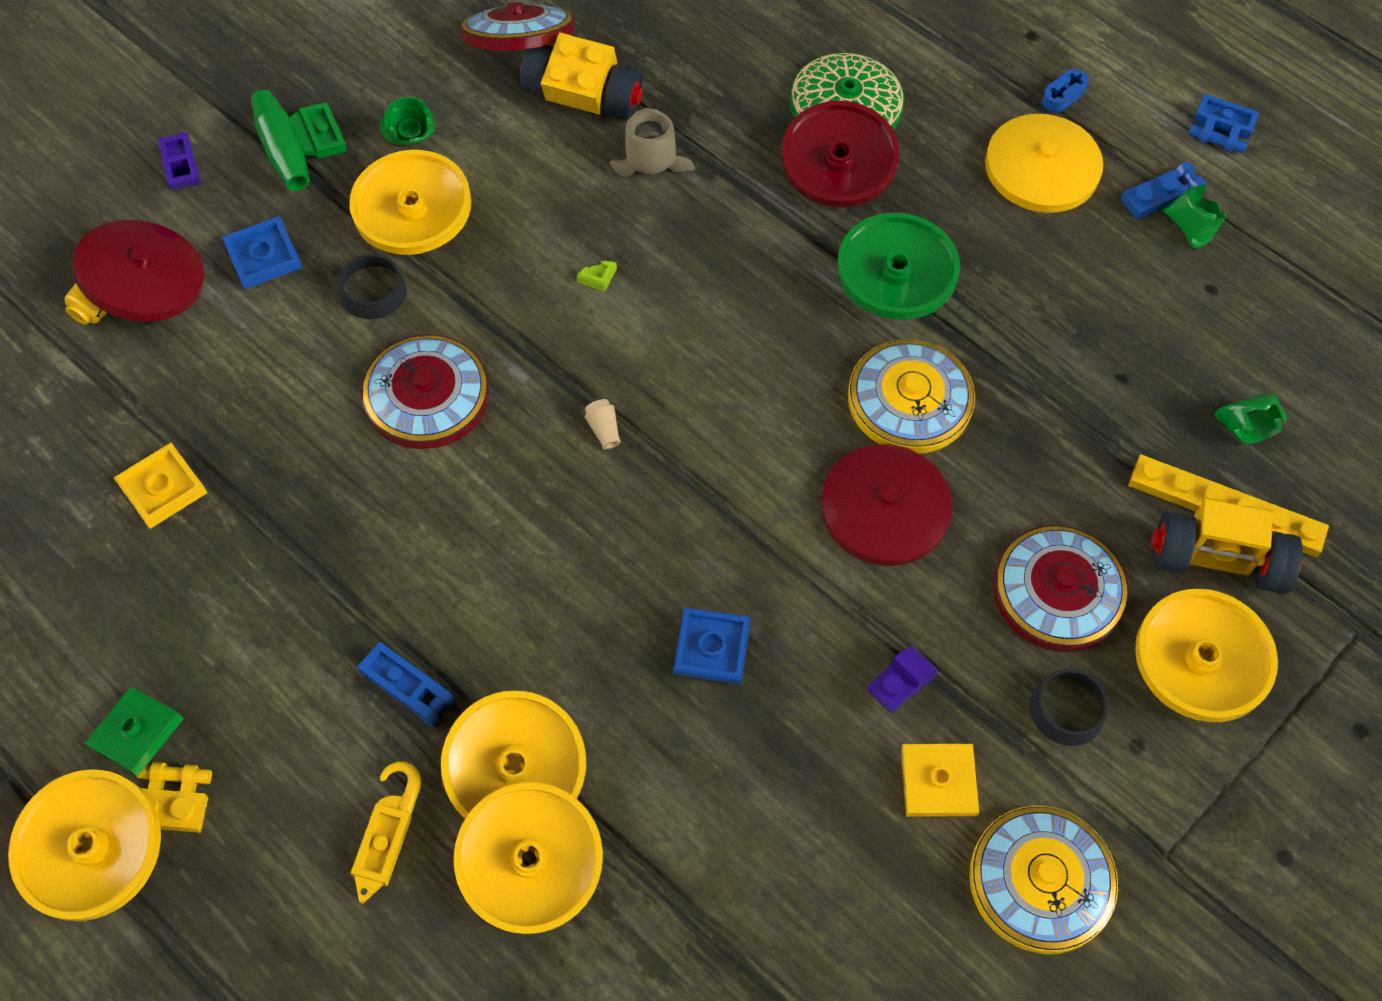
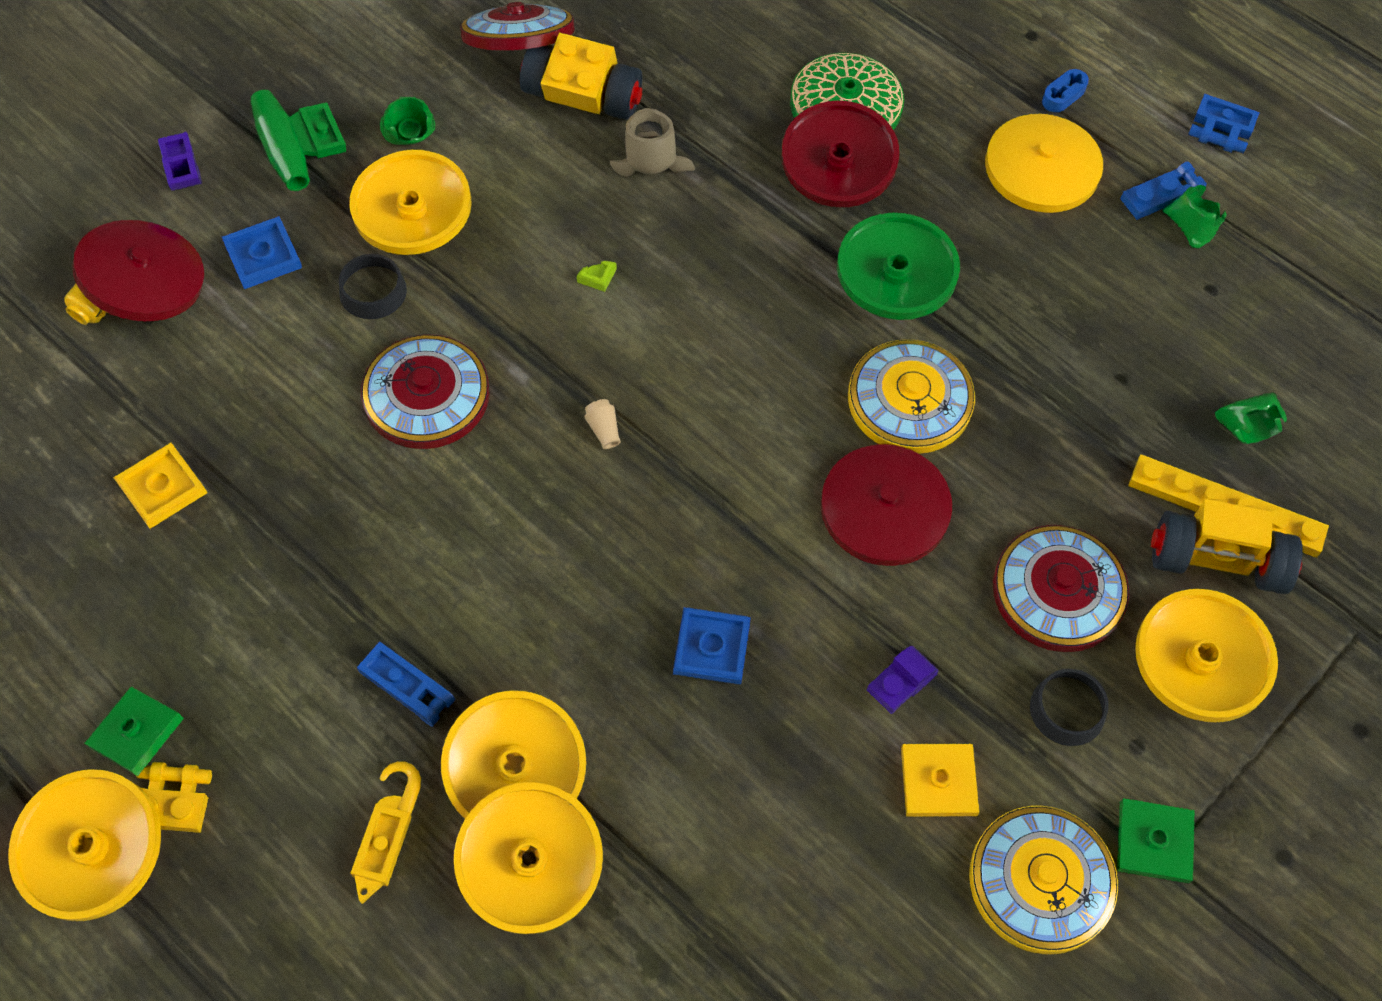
(1156, 840): none -> green plate

